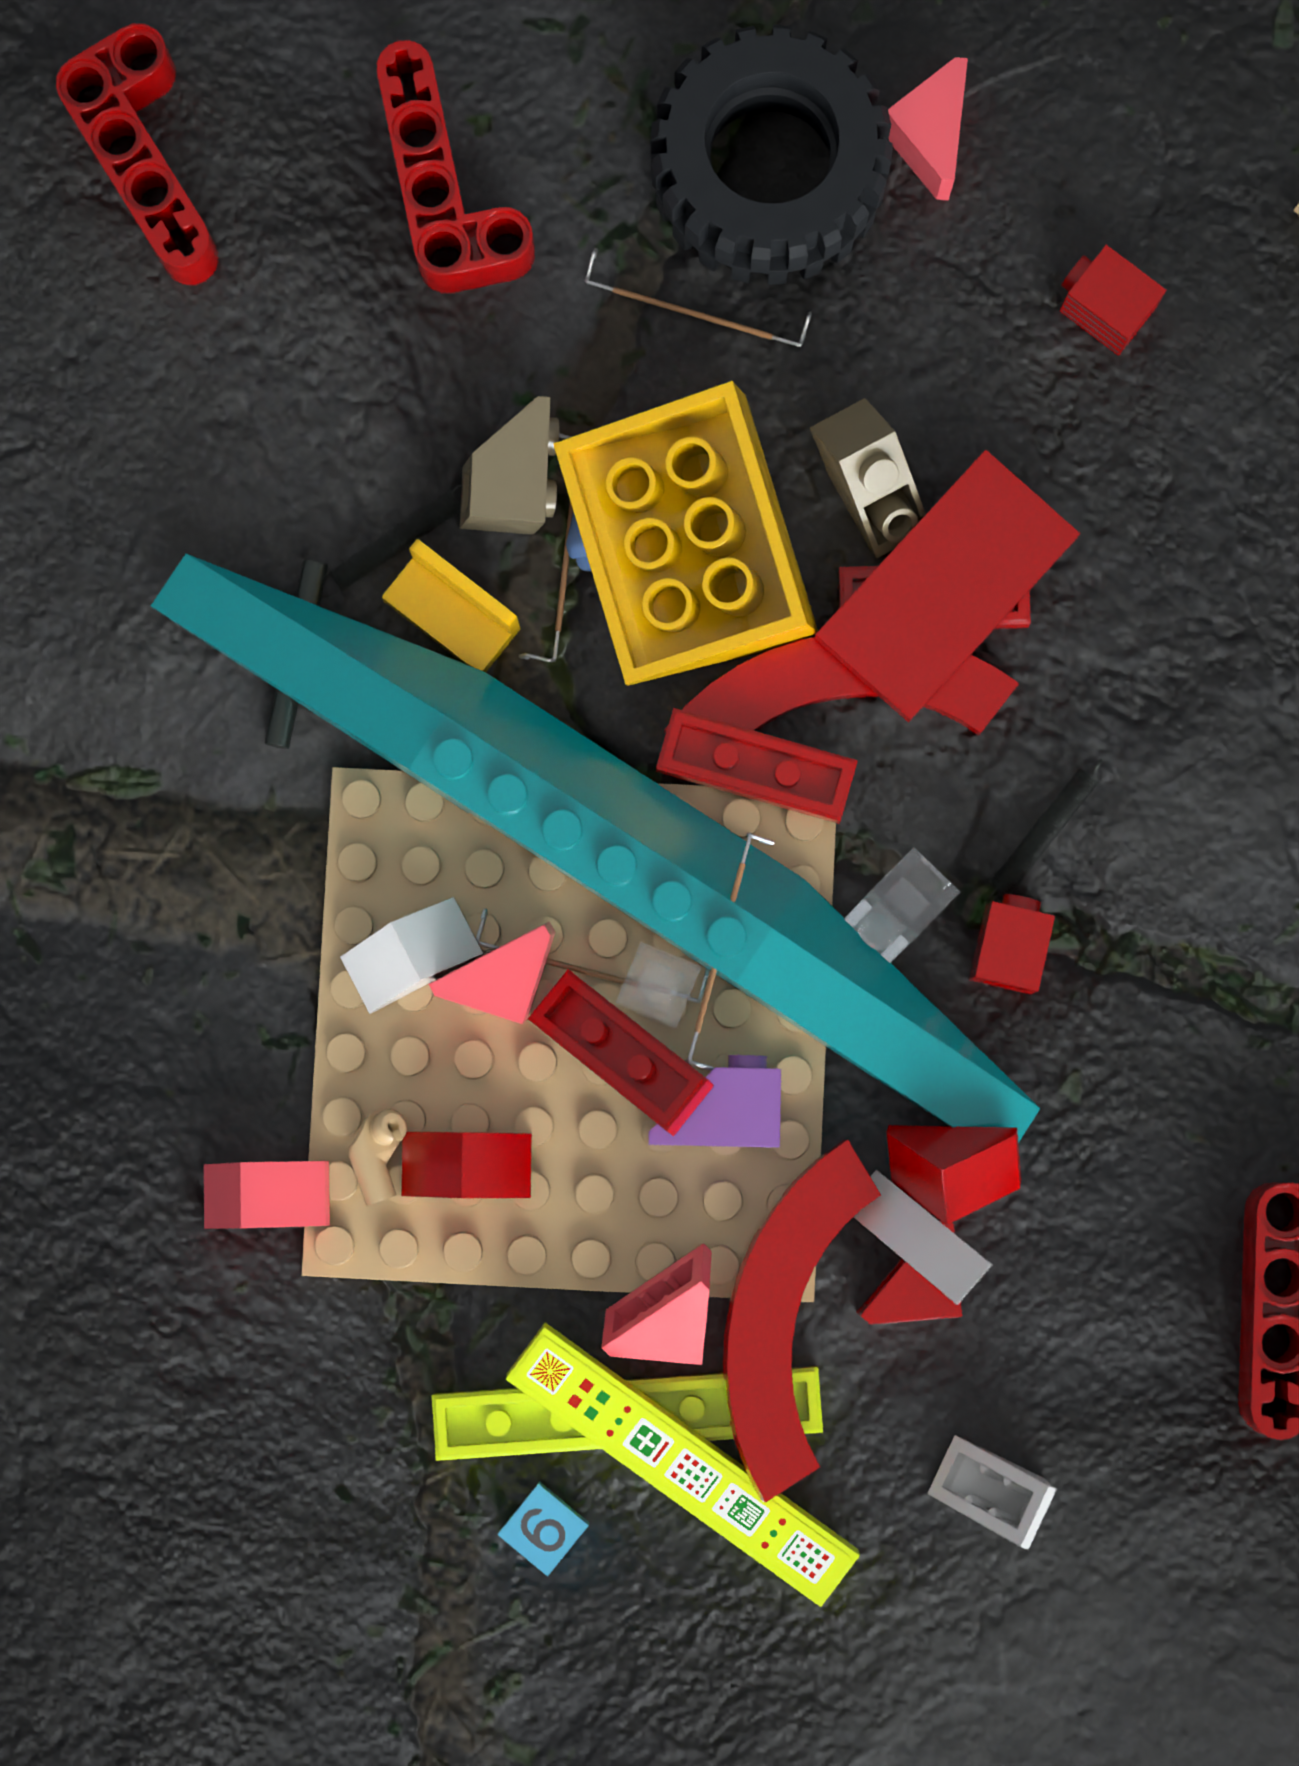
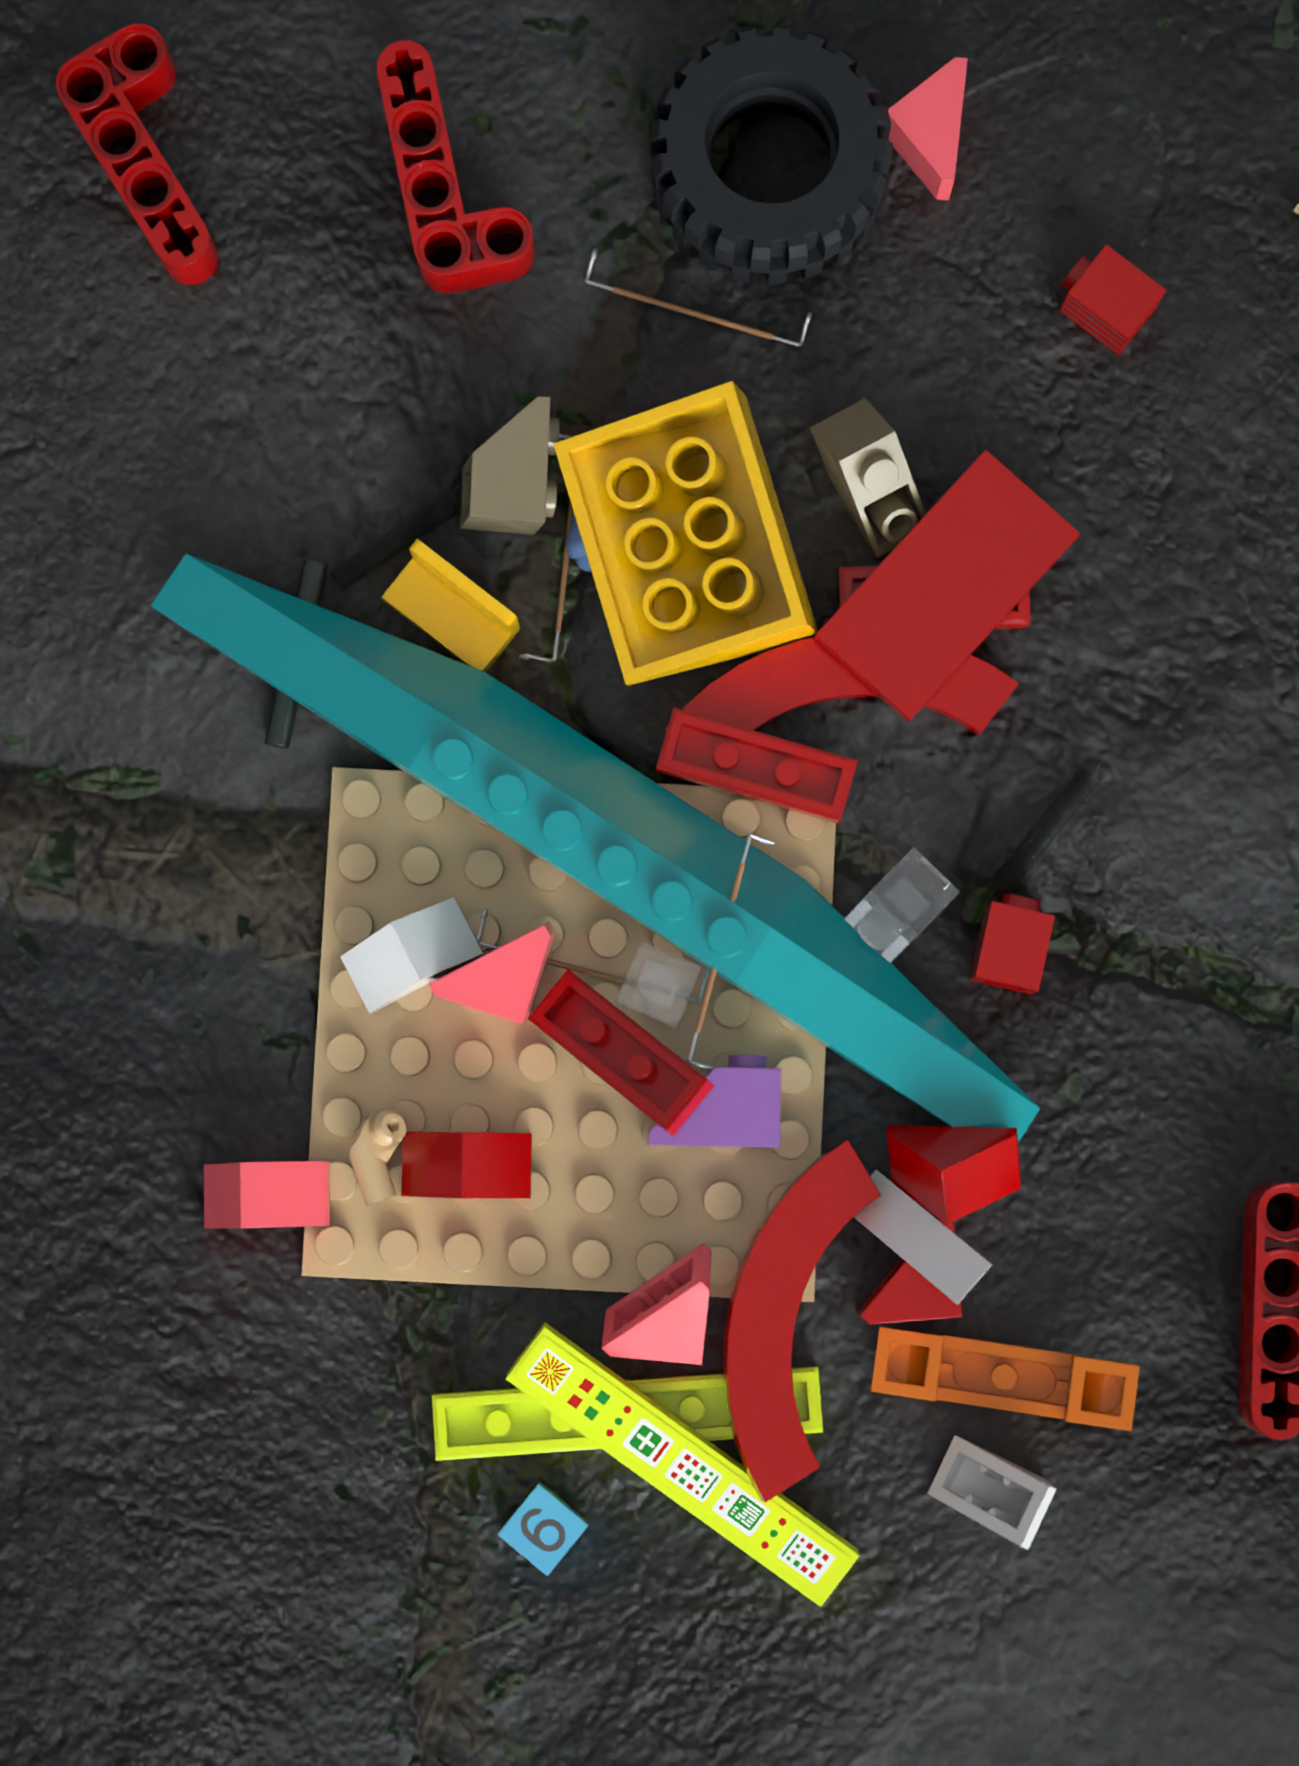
(1005, 1377): none -> orange slope

